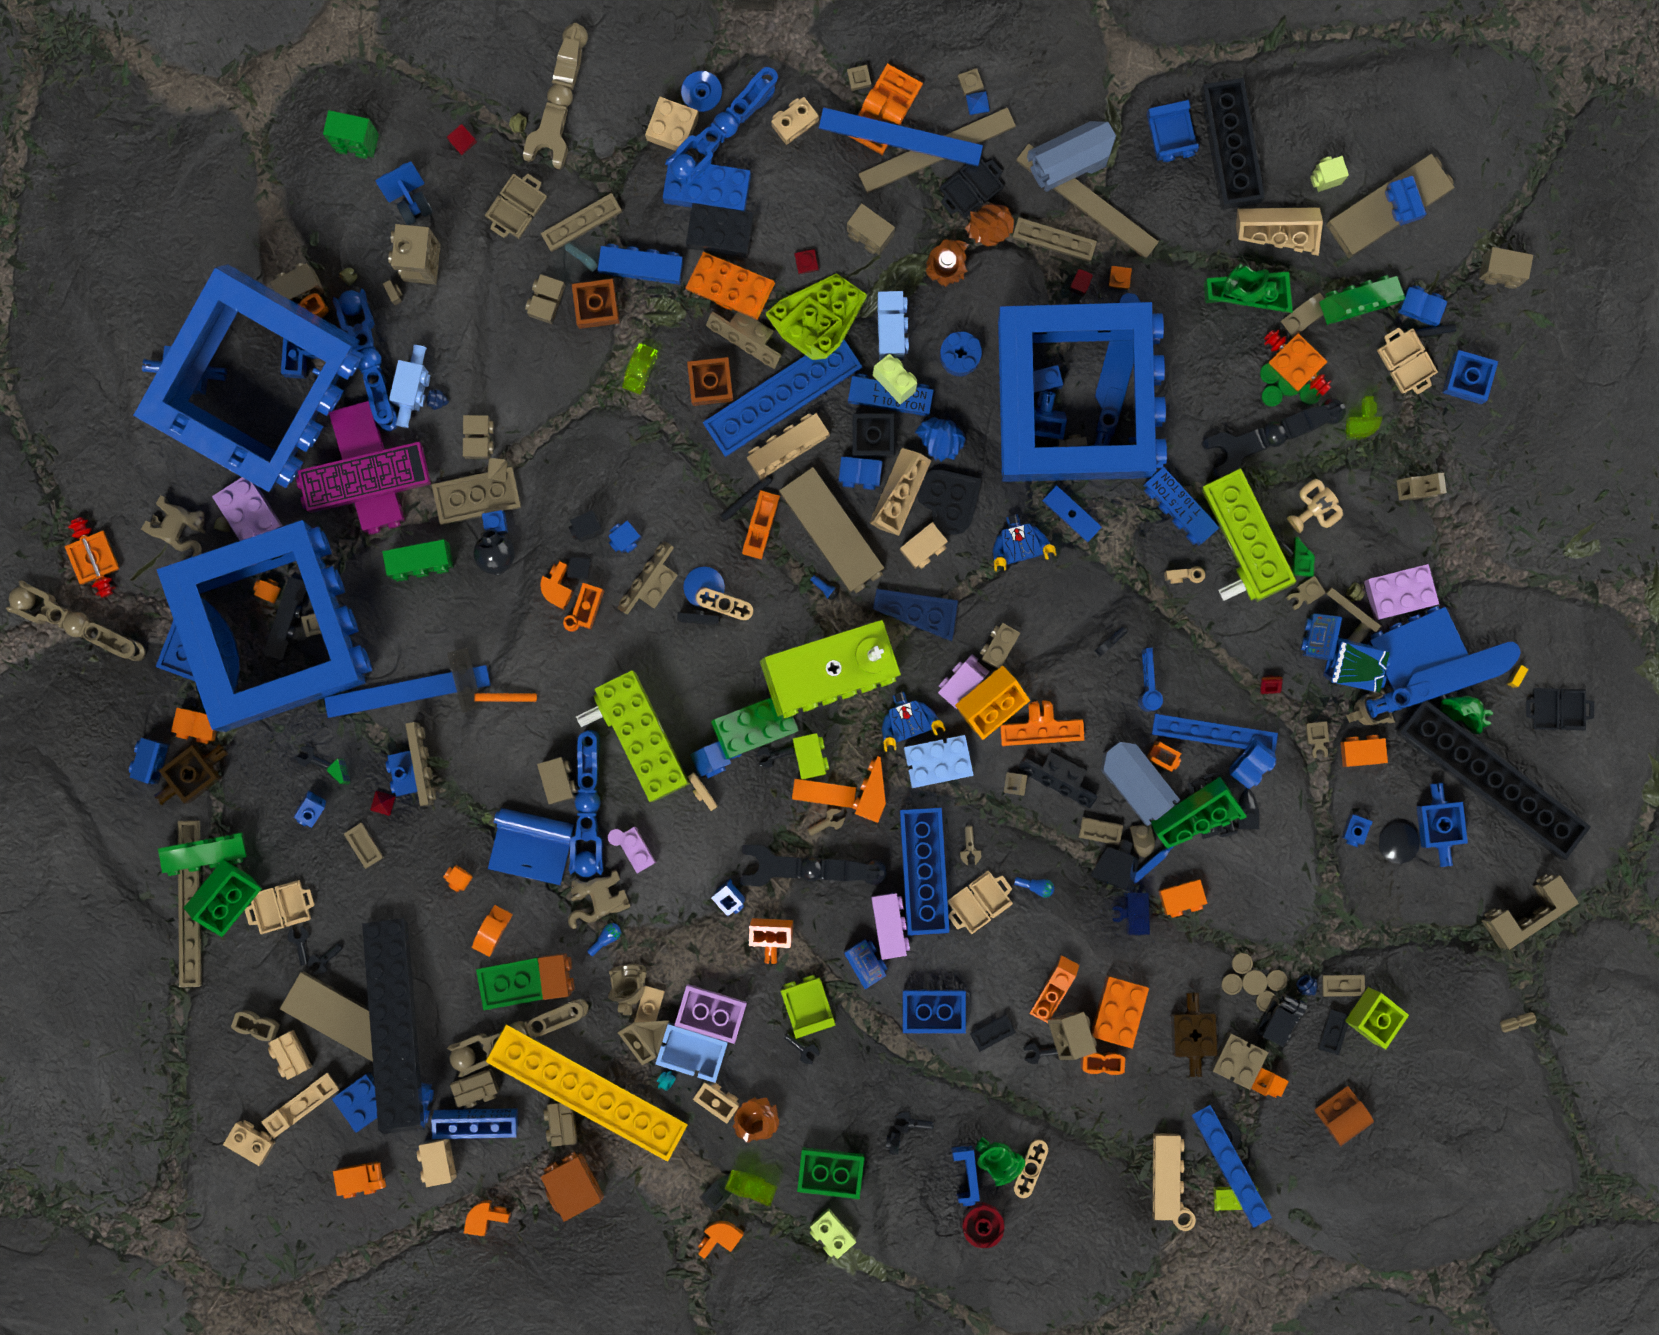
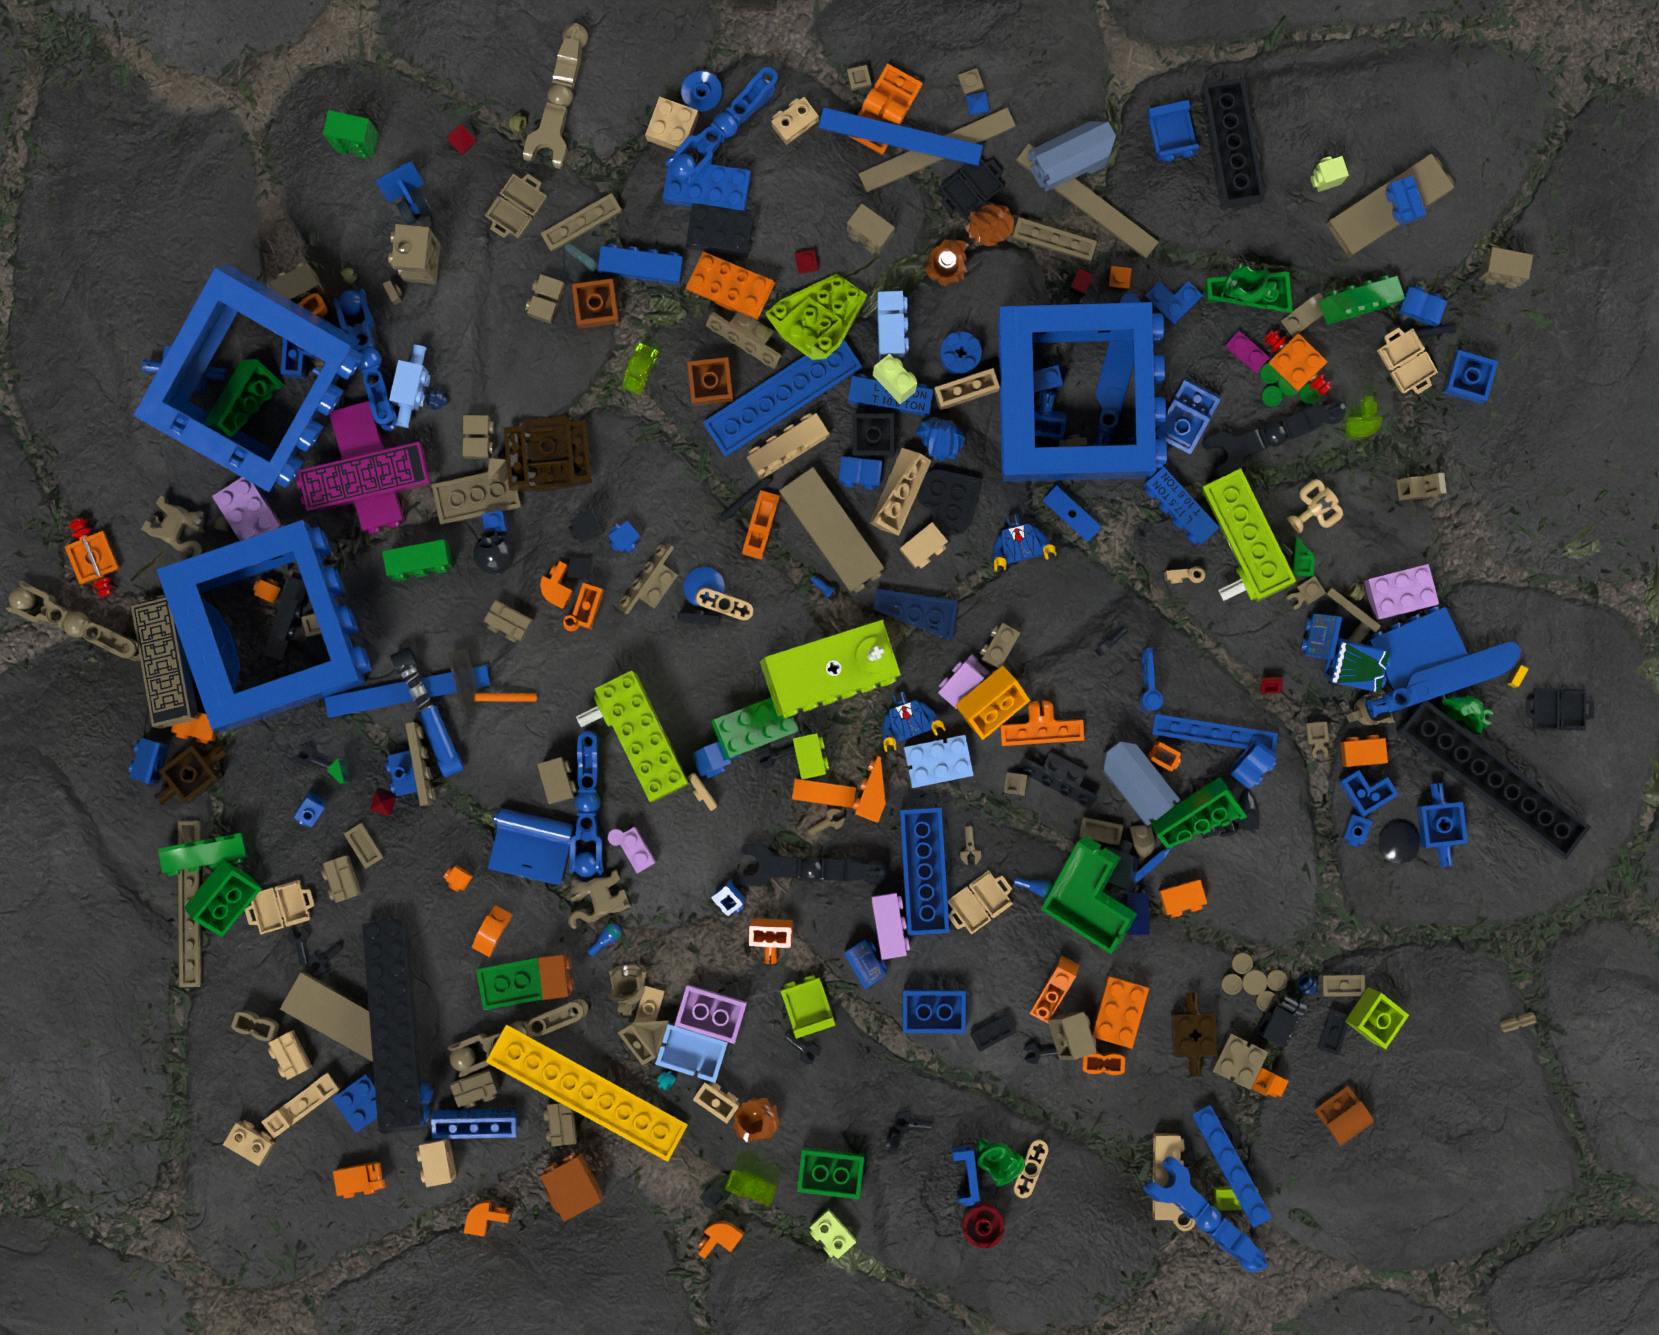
(163, 664): none -> dark tan brick
(242, 397): none -> green wedge
(341, 879): none -> dark tan brick
(430, 719): none -> piece
(508, 621): none -> dark tan brick
(547, 454): none -> dark brown slope
(966, 389): none -> tan brick
(1079, 898): none -> green piece
(1172, 305): none -> blue plate
(1188, 416): none -> blue slope
(1206, 1216): none -> blue piece
(1247, 352): none -> magenta plate
(1281, 227): tan wedge -> none
(1366, 797): none -> blue brick
(1557, 900): dark tan plate -> none

